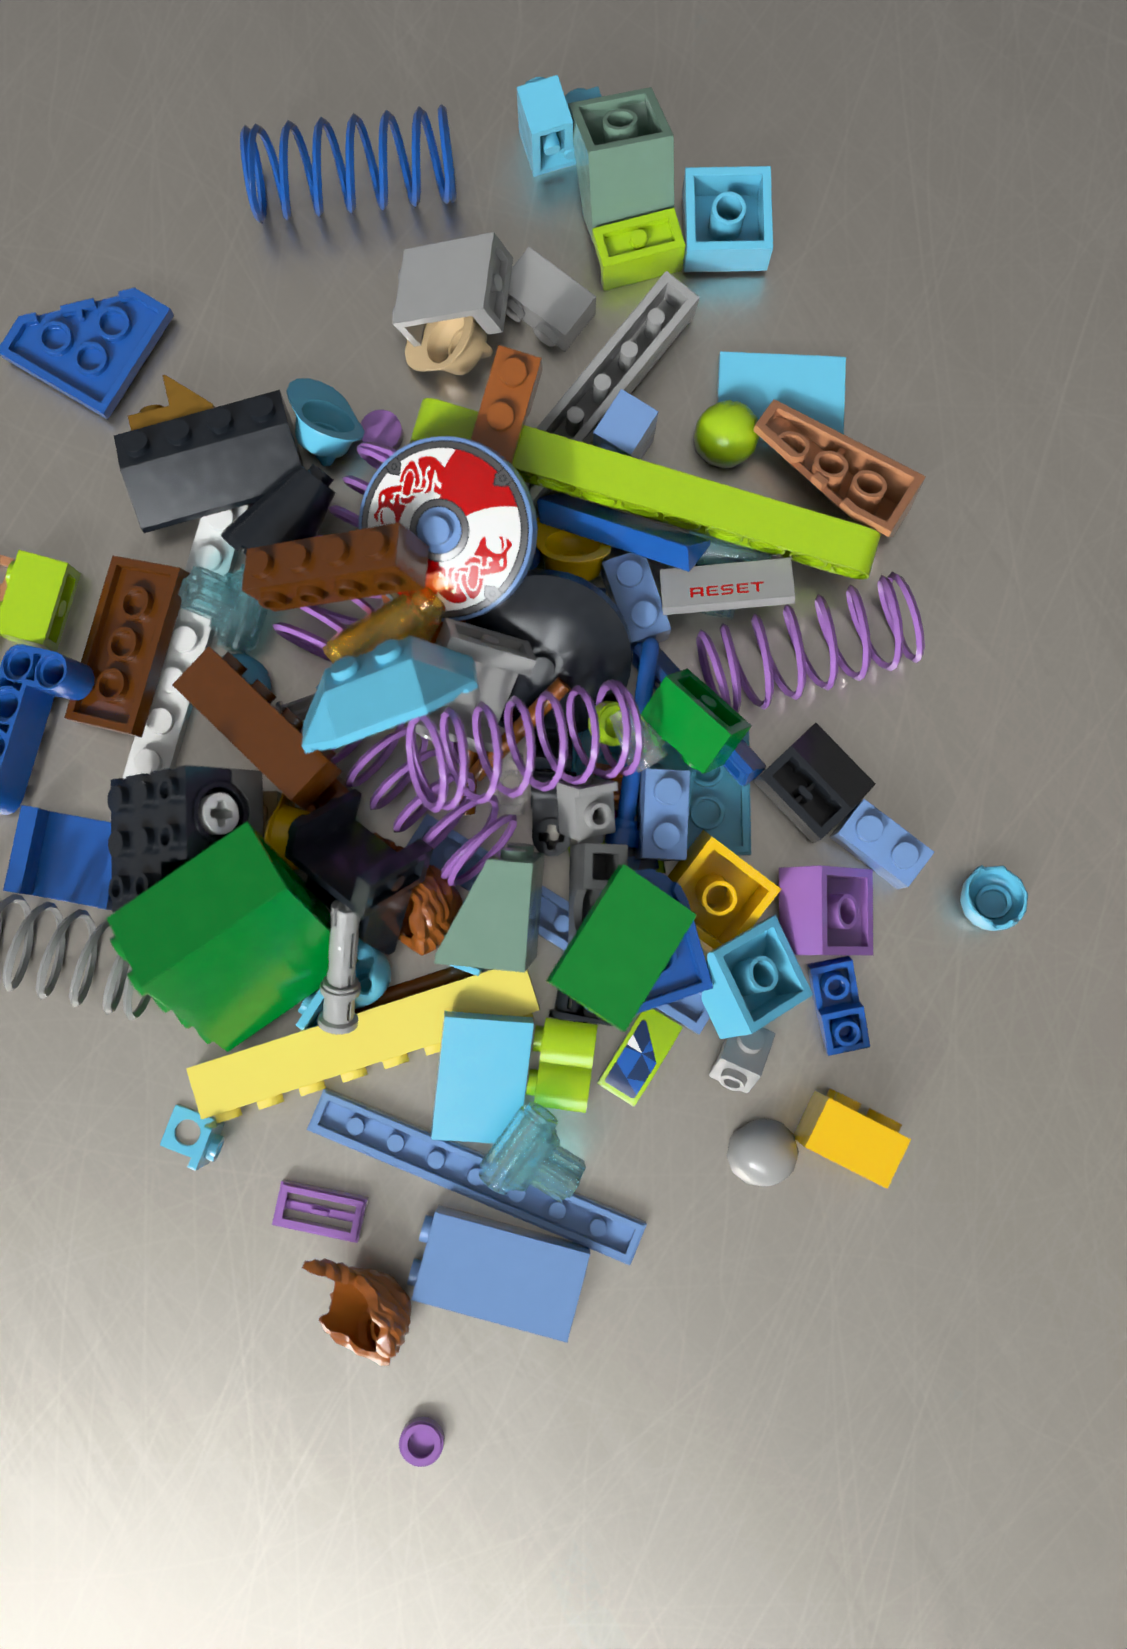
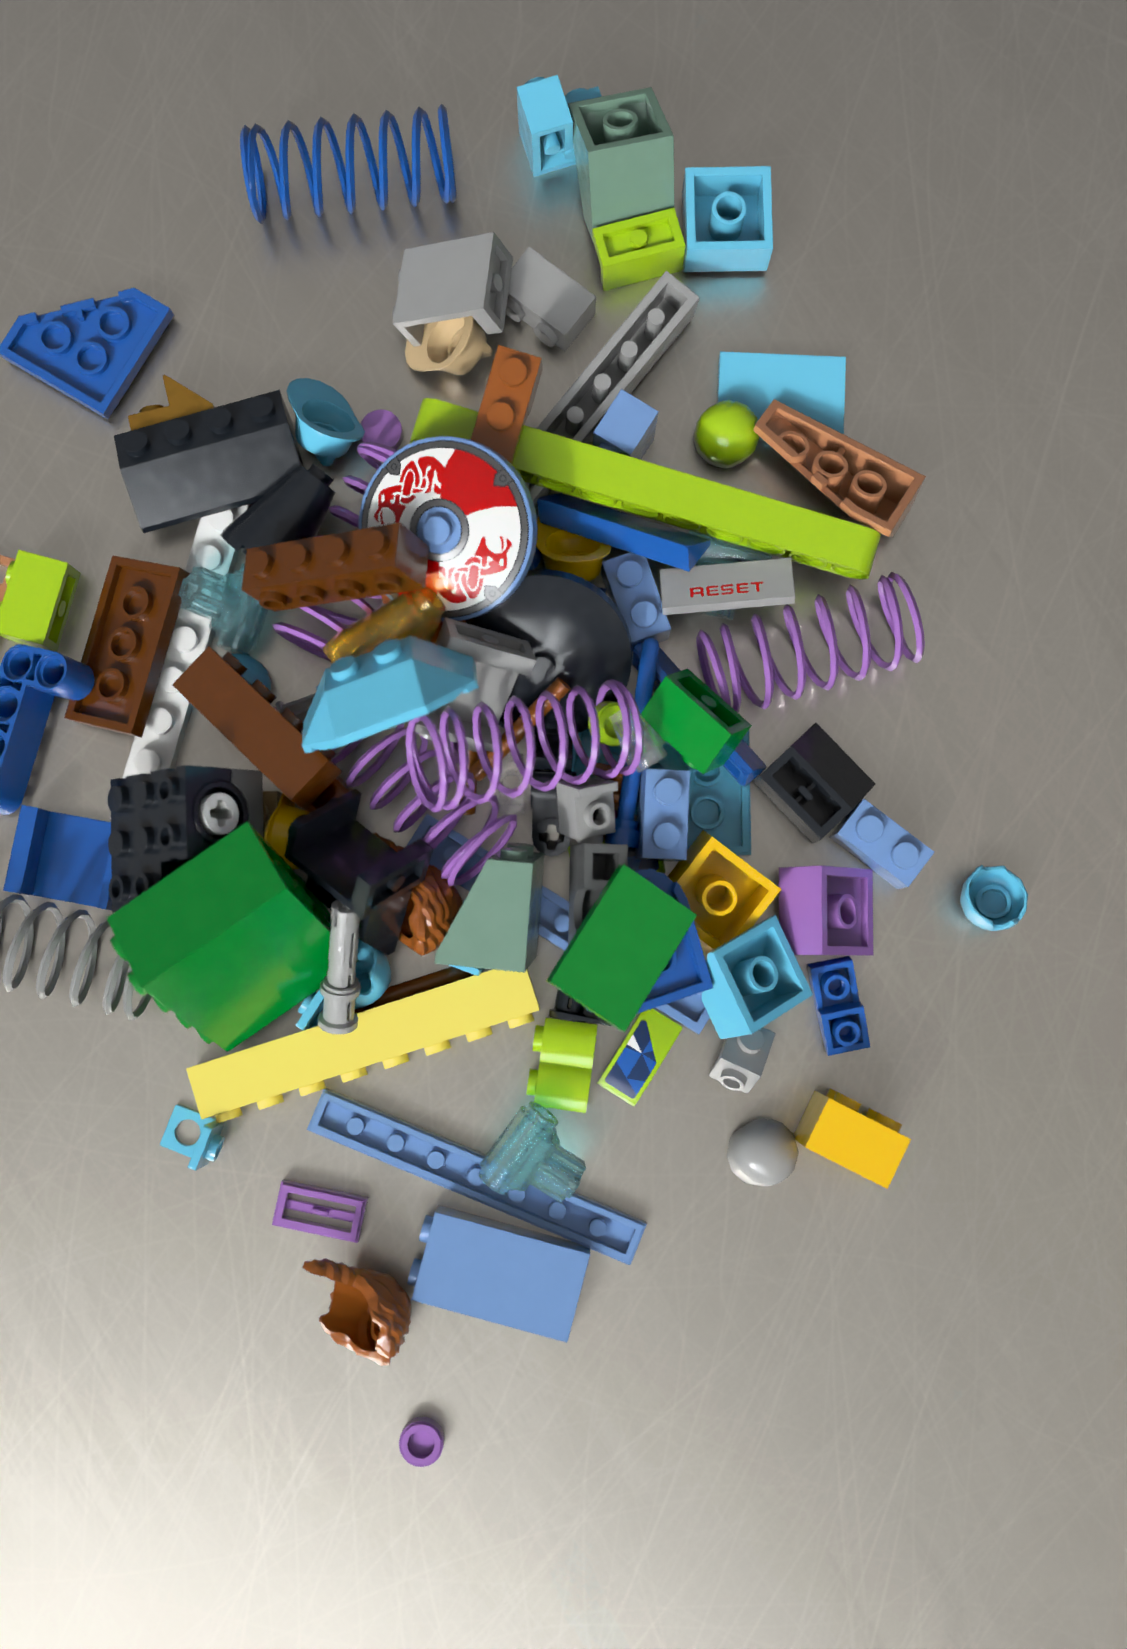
(480, 1075): medium azure tile -> none

